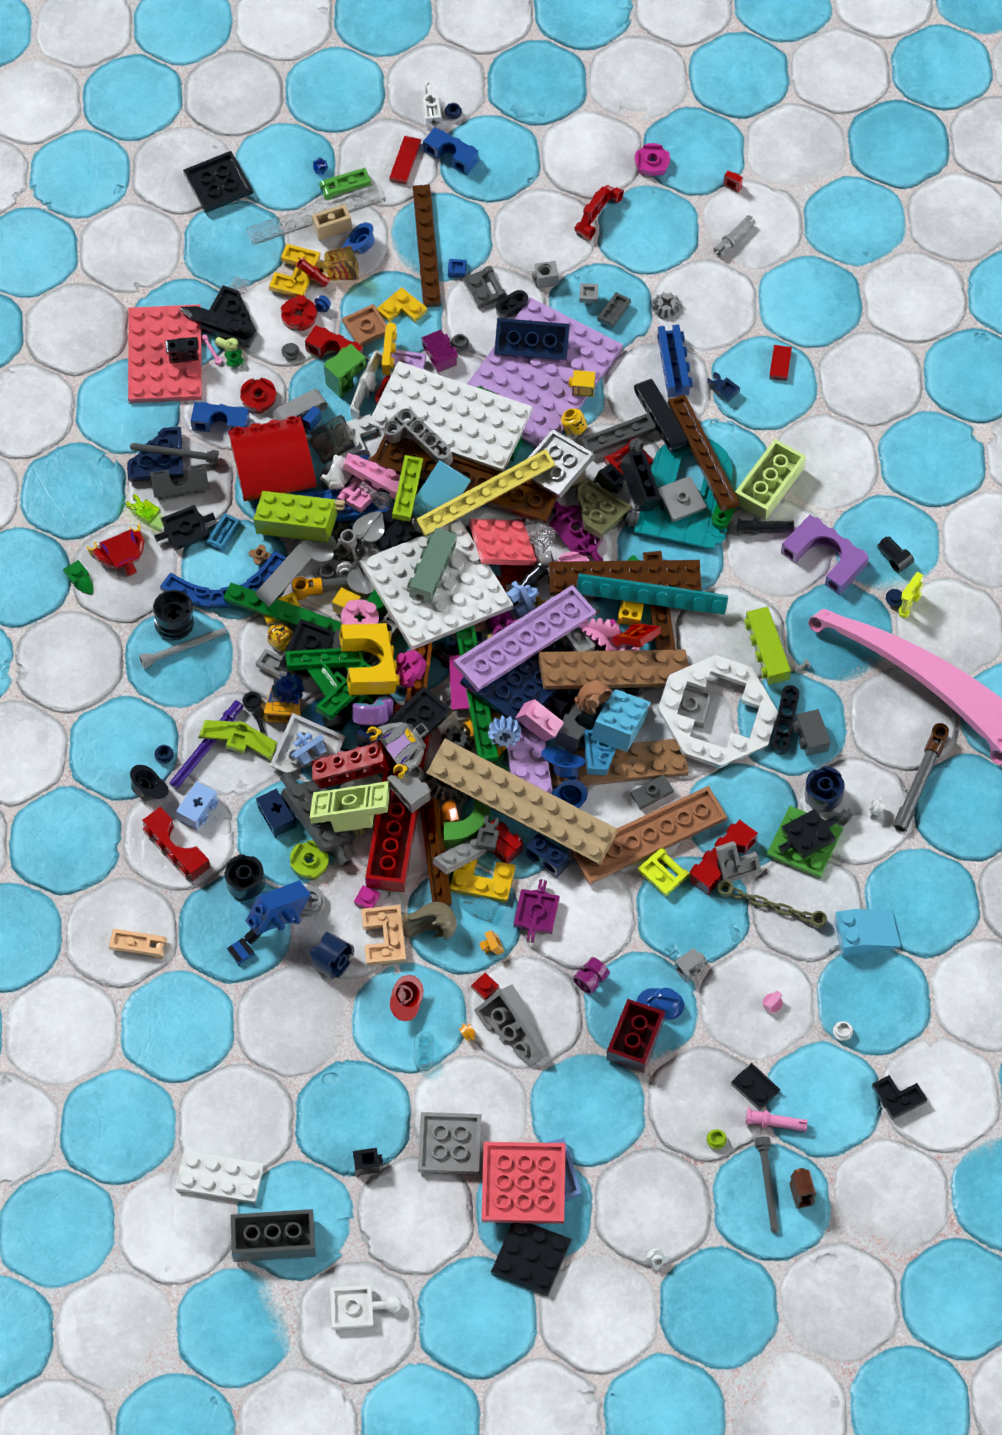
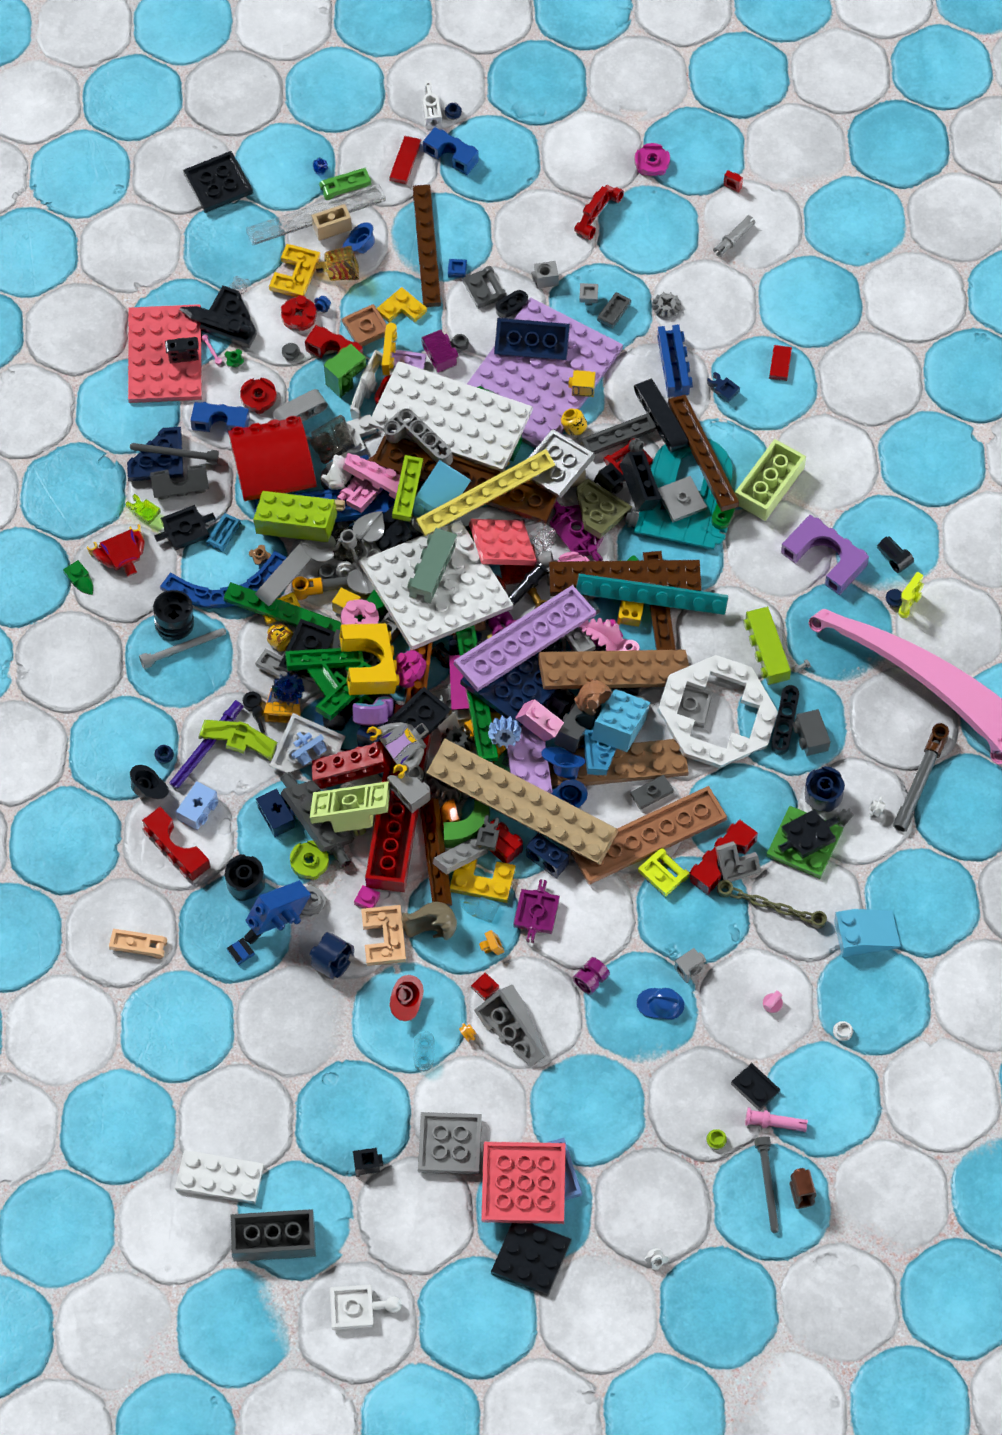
(229, 344): yellowish green arm -> none
(312, 419): blue piece -> none
(313, 272): red pin -> none
(381, 500): clear plate -> none
(525, 596): light blue hips -> none
(635, 1035): dark red brick -> none
(637, 635): red plate -> none
(755, 526): black pin -> none
(896, 1101): black plate -> none

